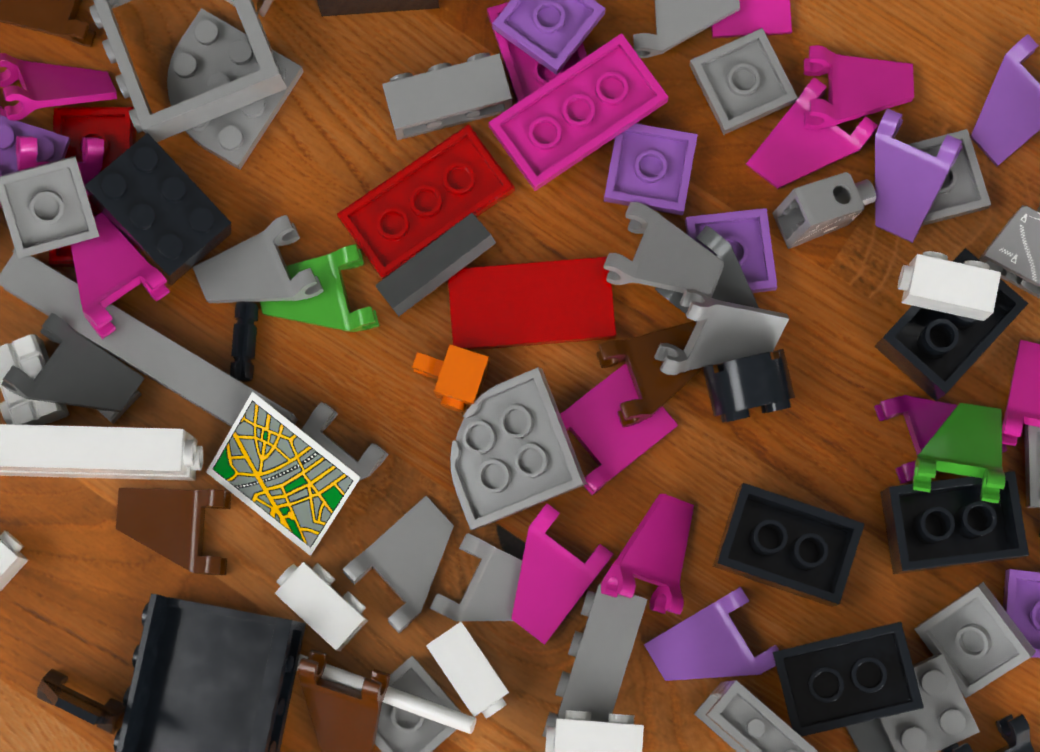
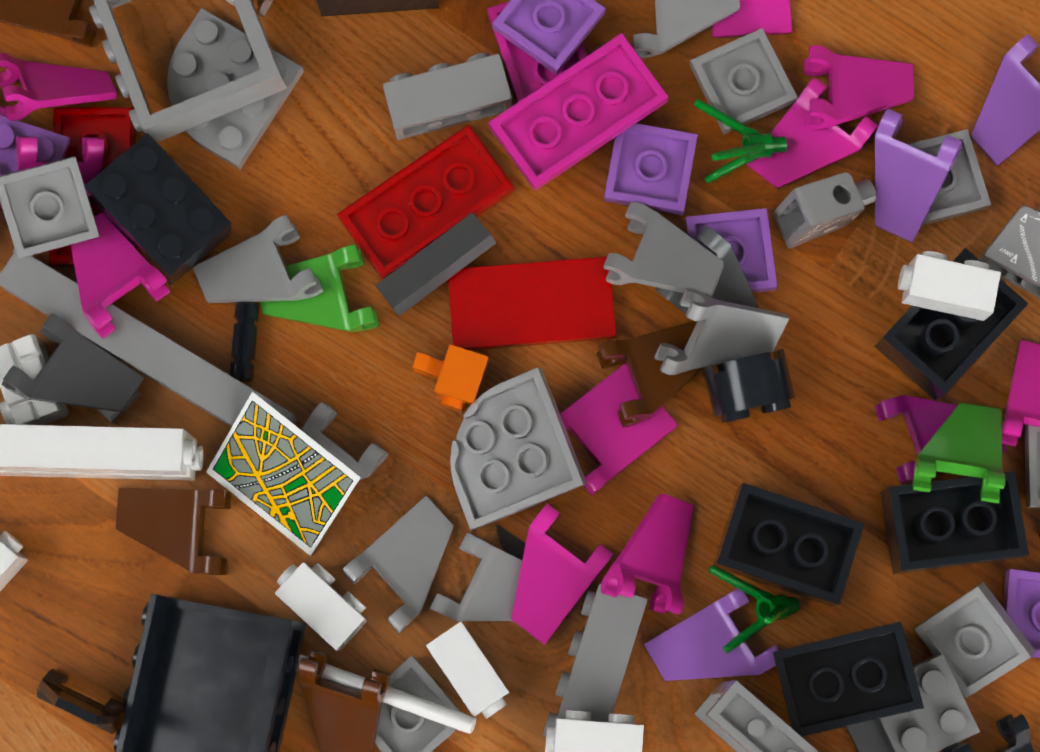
(754, 144): none -> green plant
(768, 607): none -> green plant

